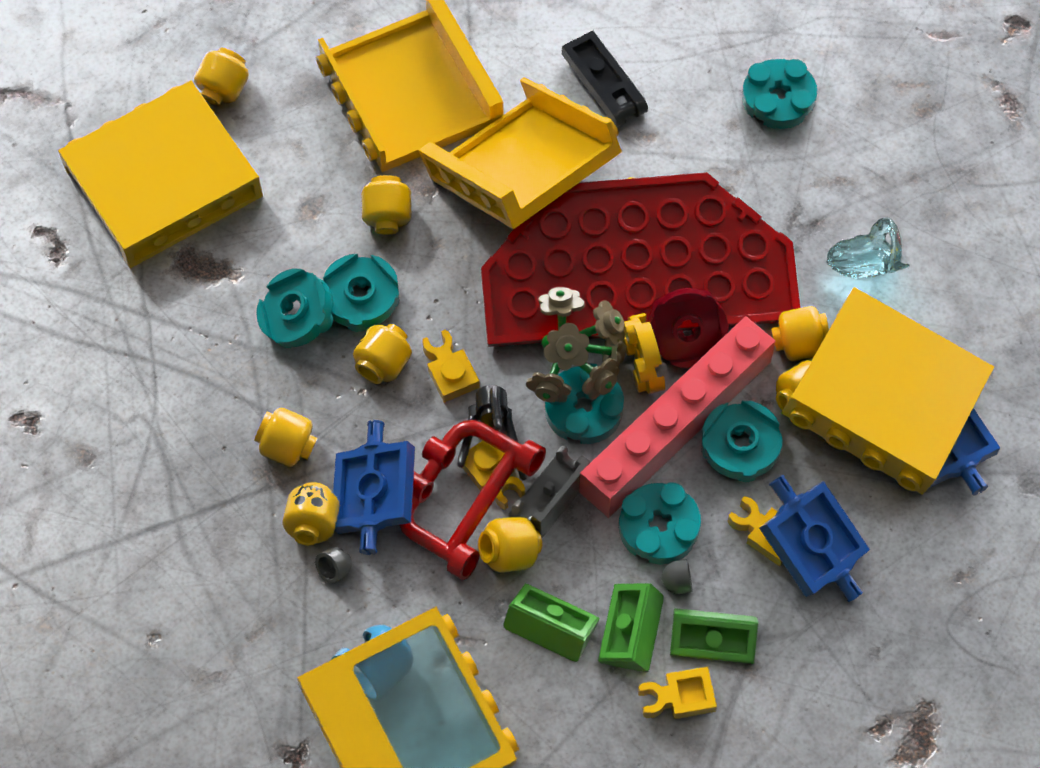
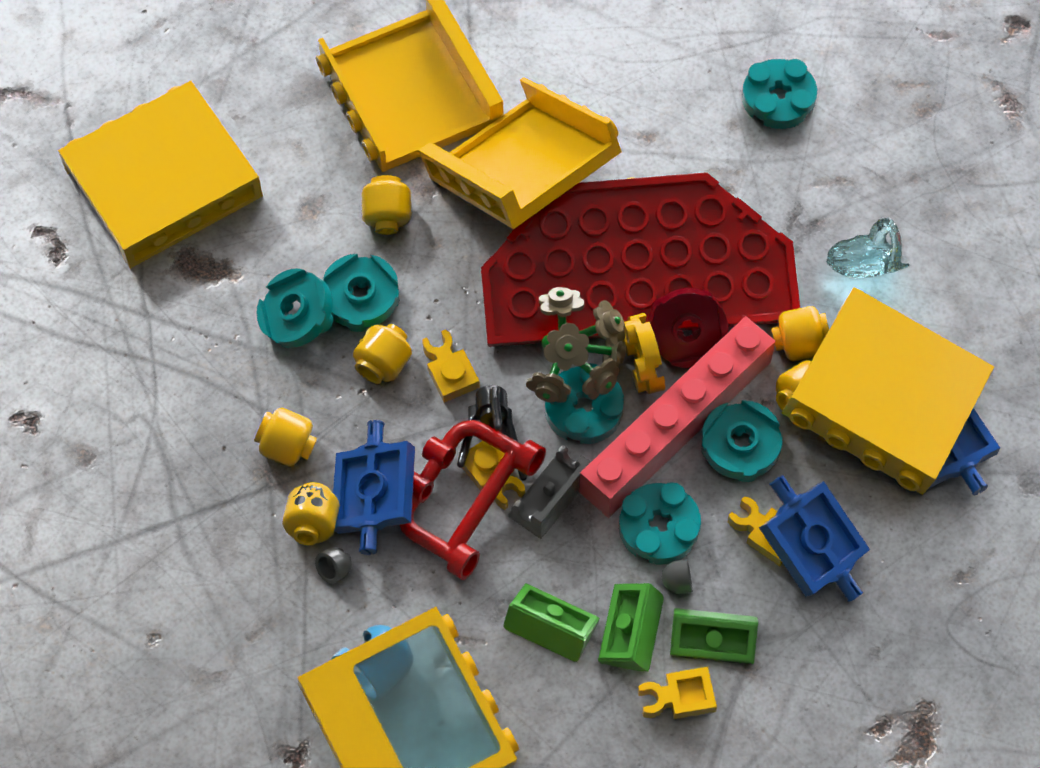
(221, 76): yellow head -> none
(510, 544): yellow head -> none
(604, 78): black plate -> none

